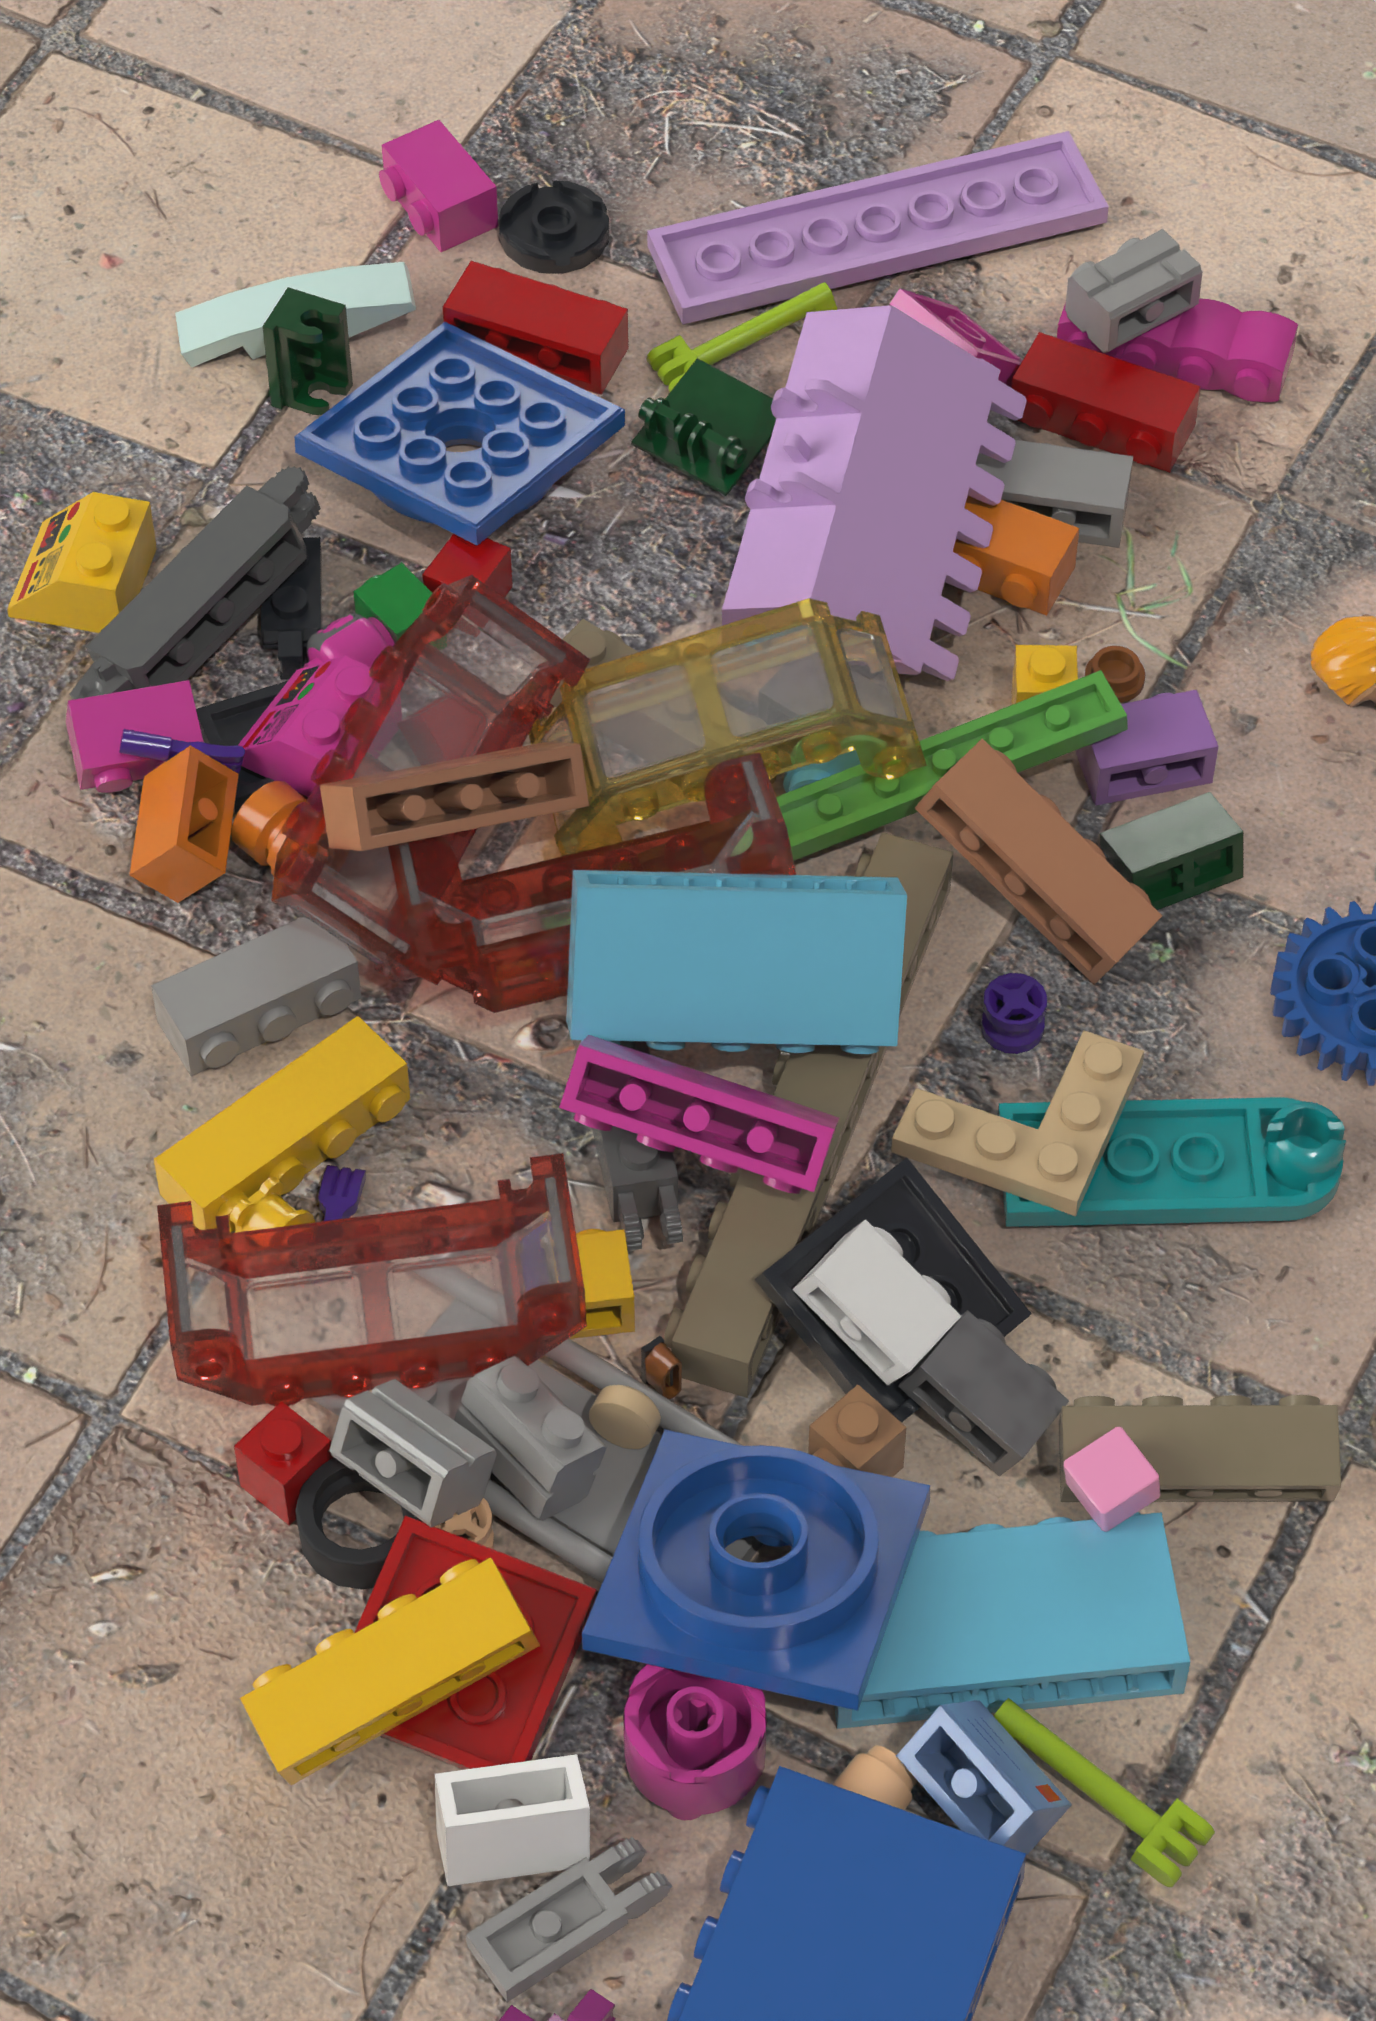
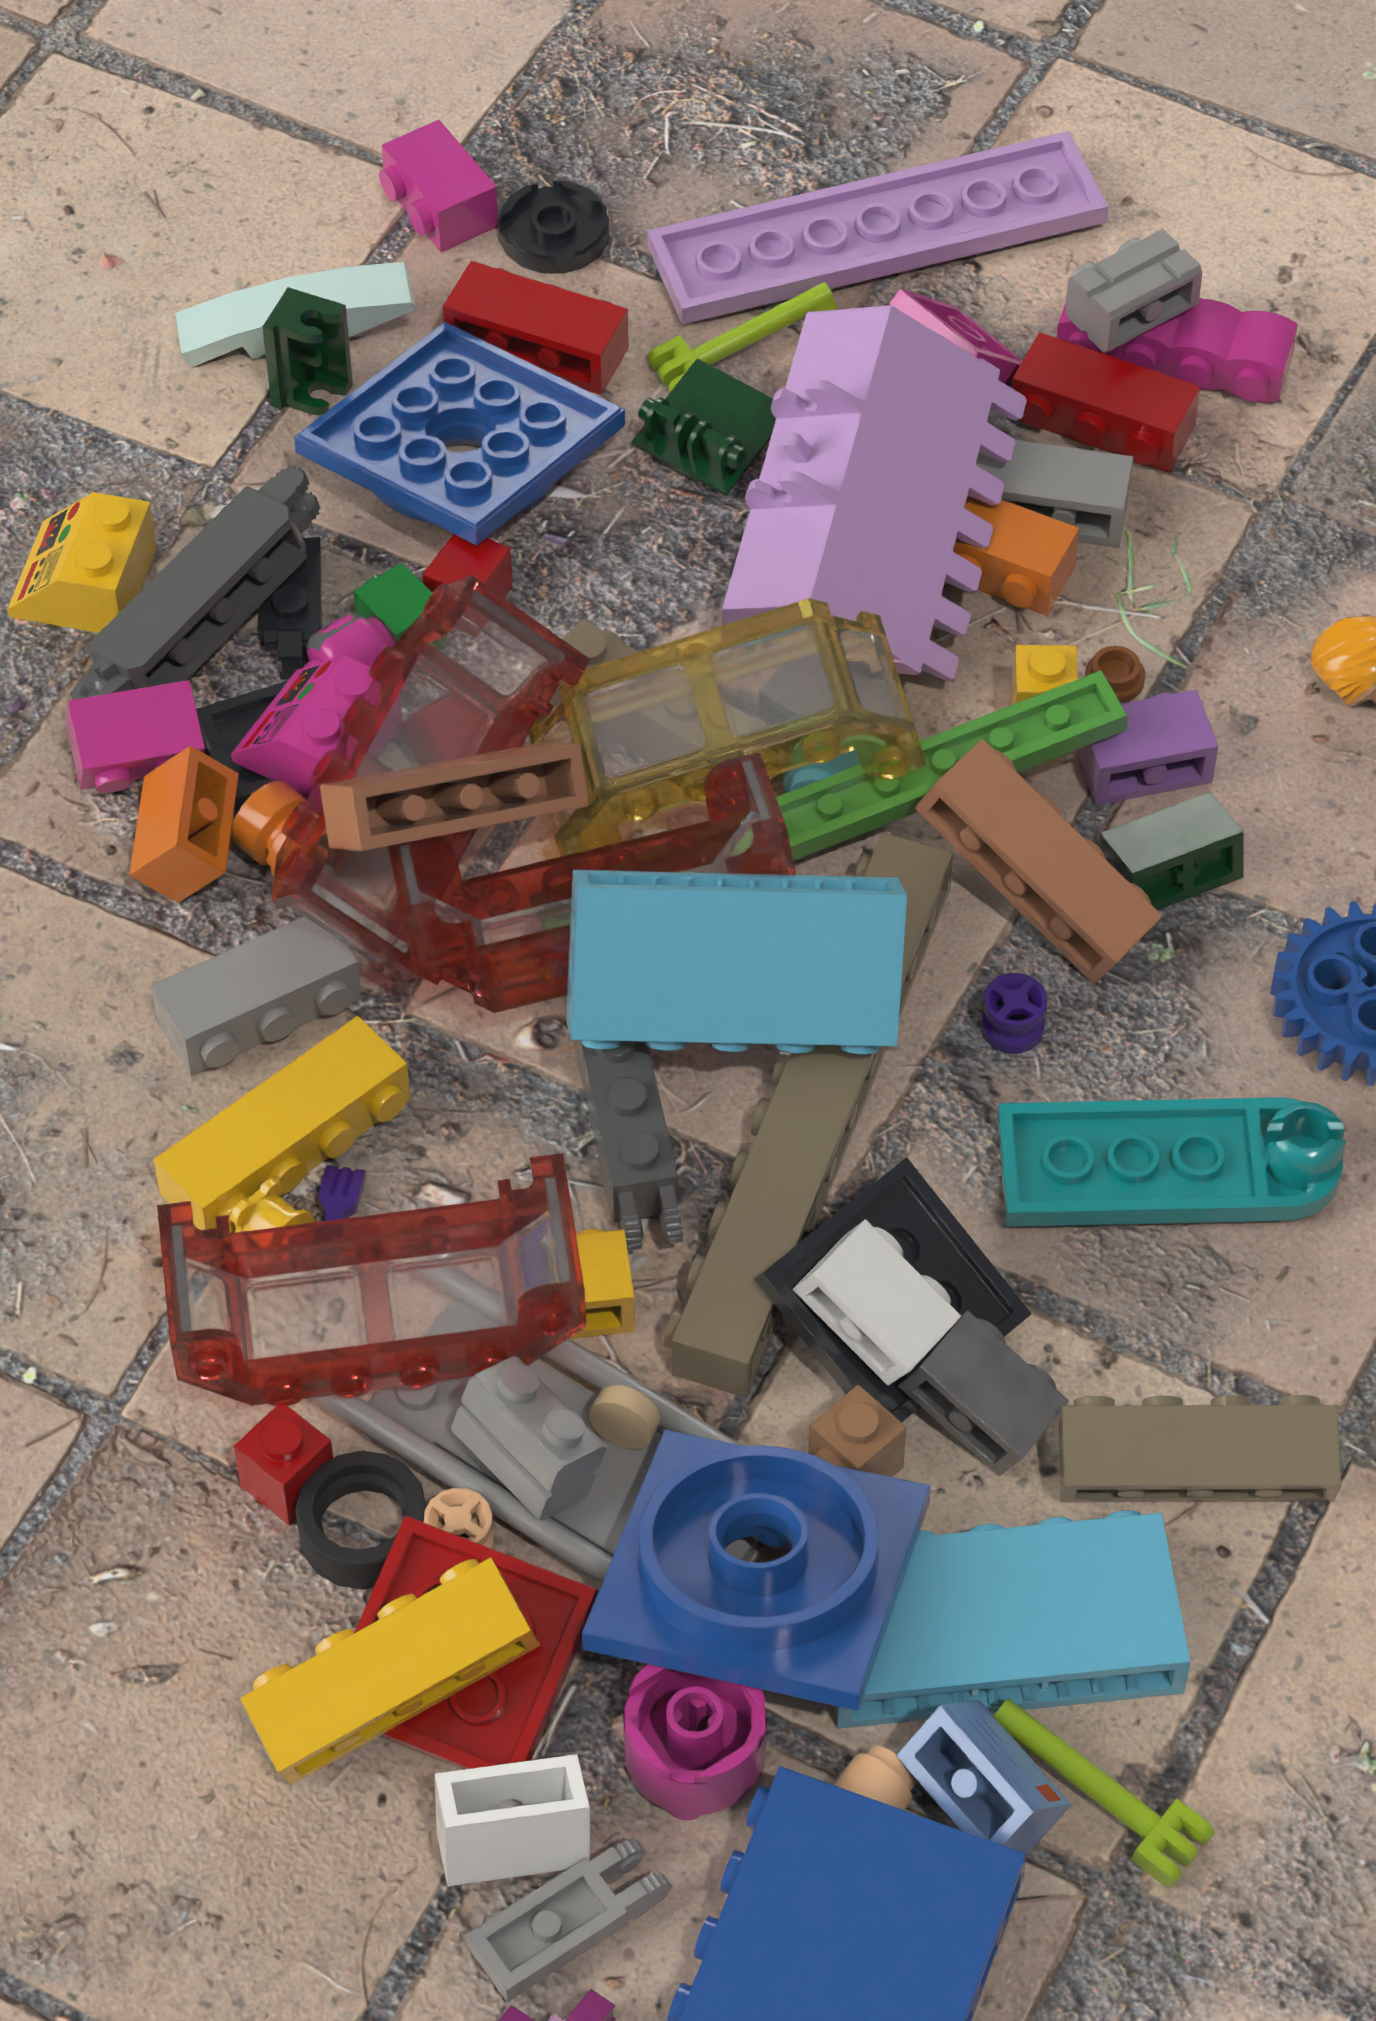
(165, 748): dark purple piece -> none
(413, 1452): light grey brick -> none
(661, 1368): dark orange piece -> none
(698, 1113): dark pink brick -> none
(1037, 1164): tan plate -> none
(1112, 1479): bright pink piece -> none

